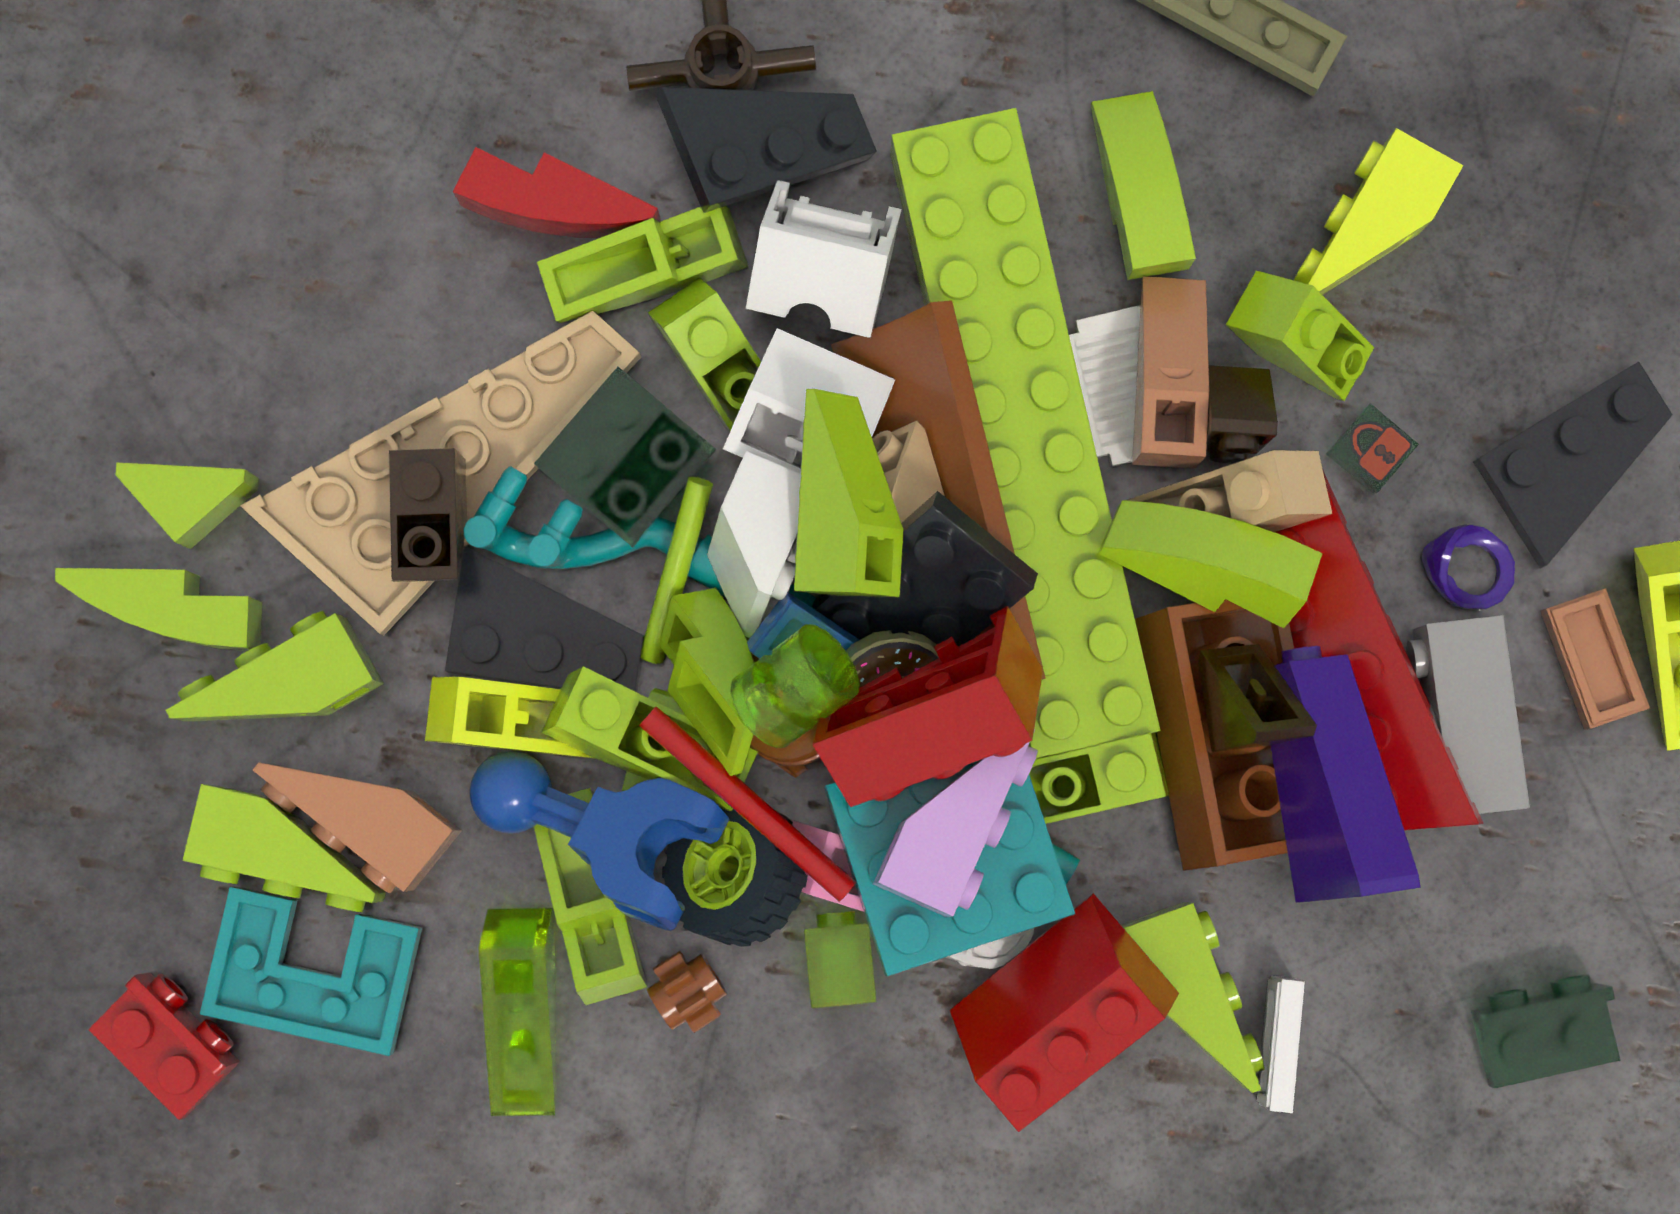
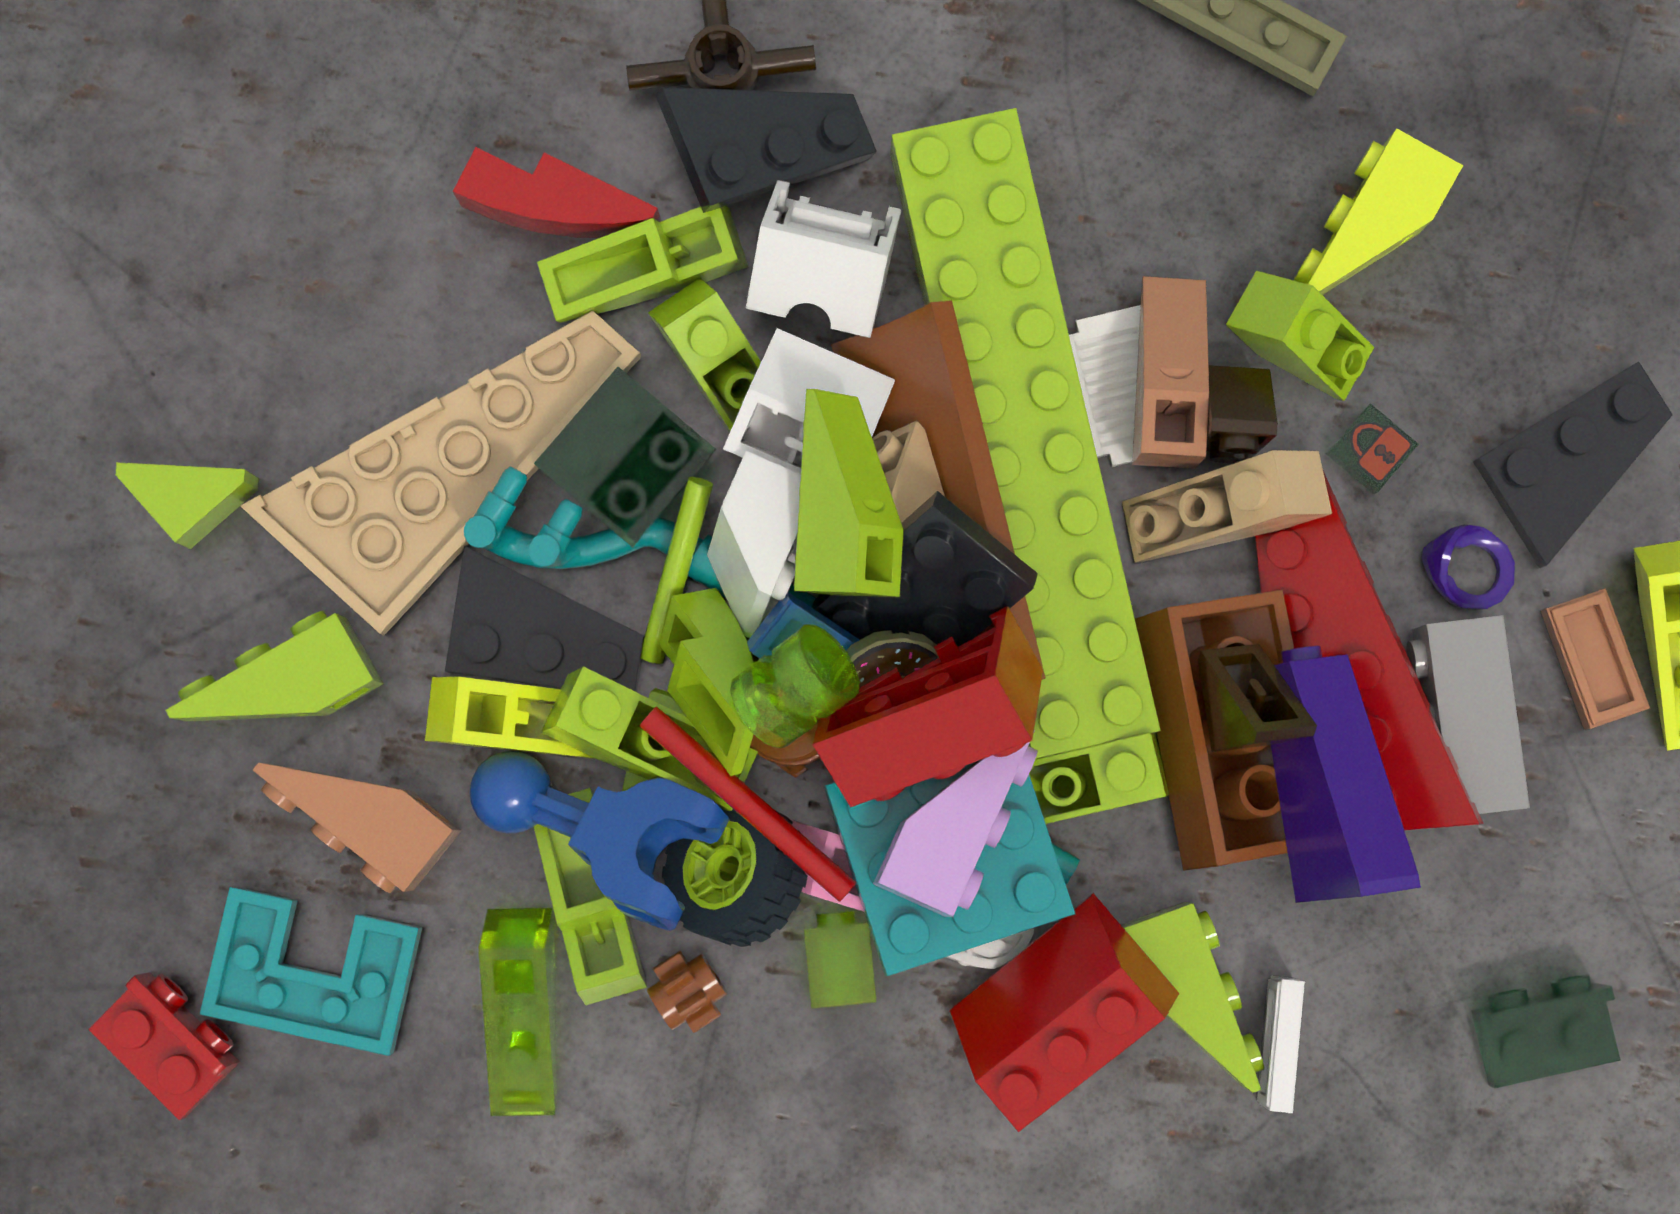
(168, 605): lime slope -> none
(257, 838): lime slope -> none
(427, 514): dark brown slope -> none
(1142, 186): lime slope -> none
(1213, 558): lime slope -> none

